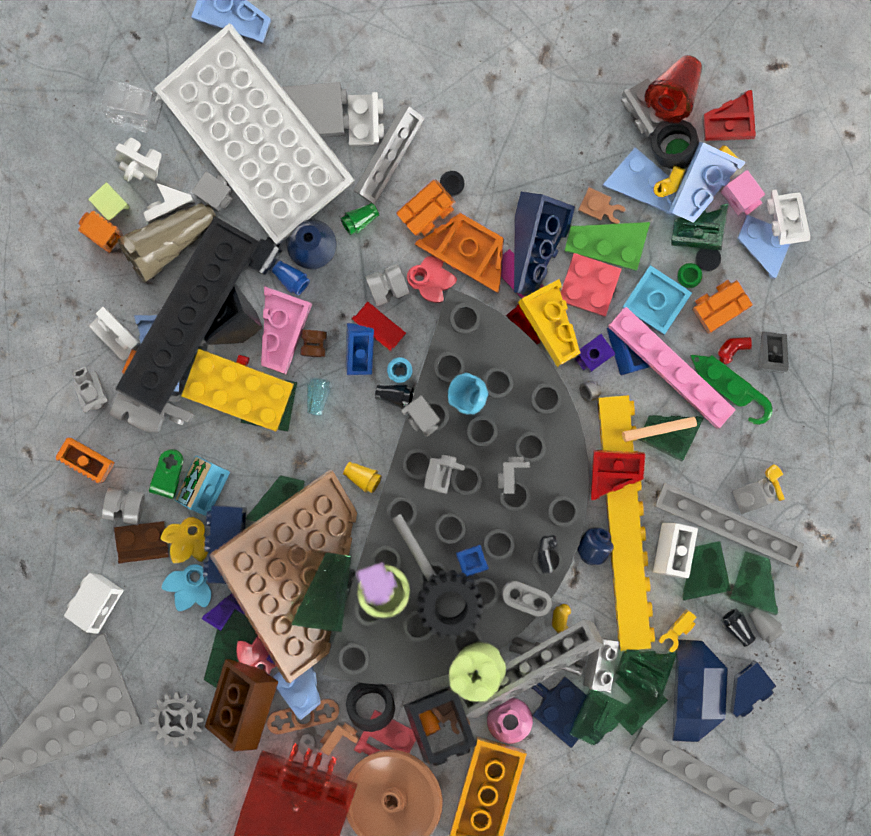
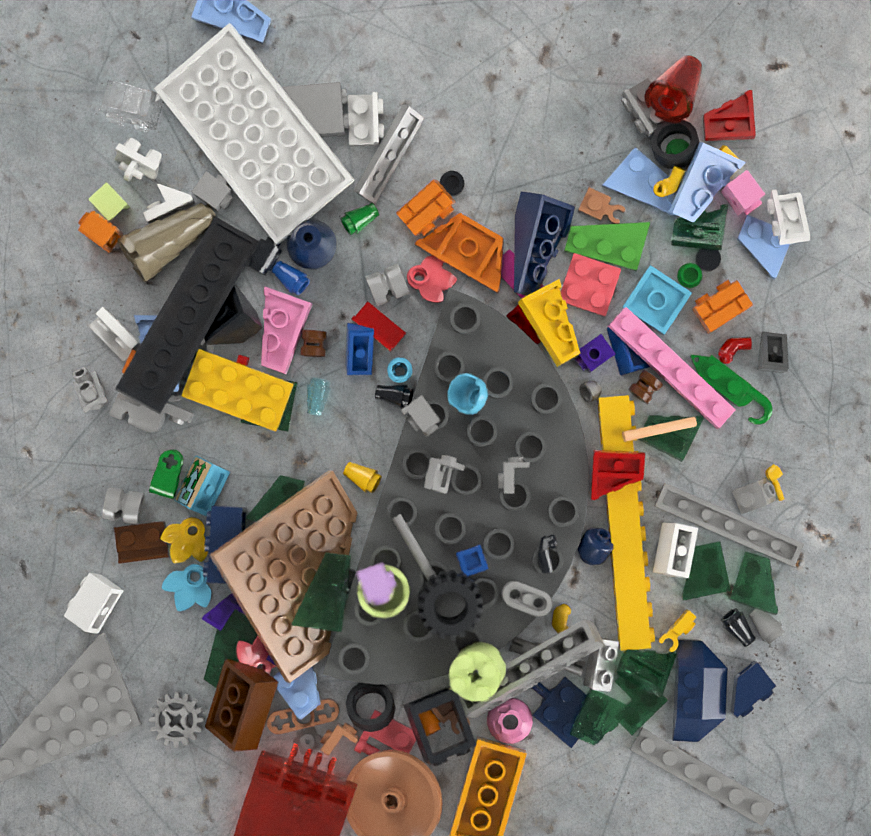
(84, 460): orange brick -> none
(641, 391): none -> reddish brown wheel

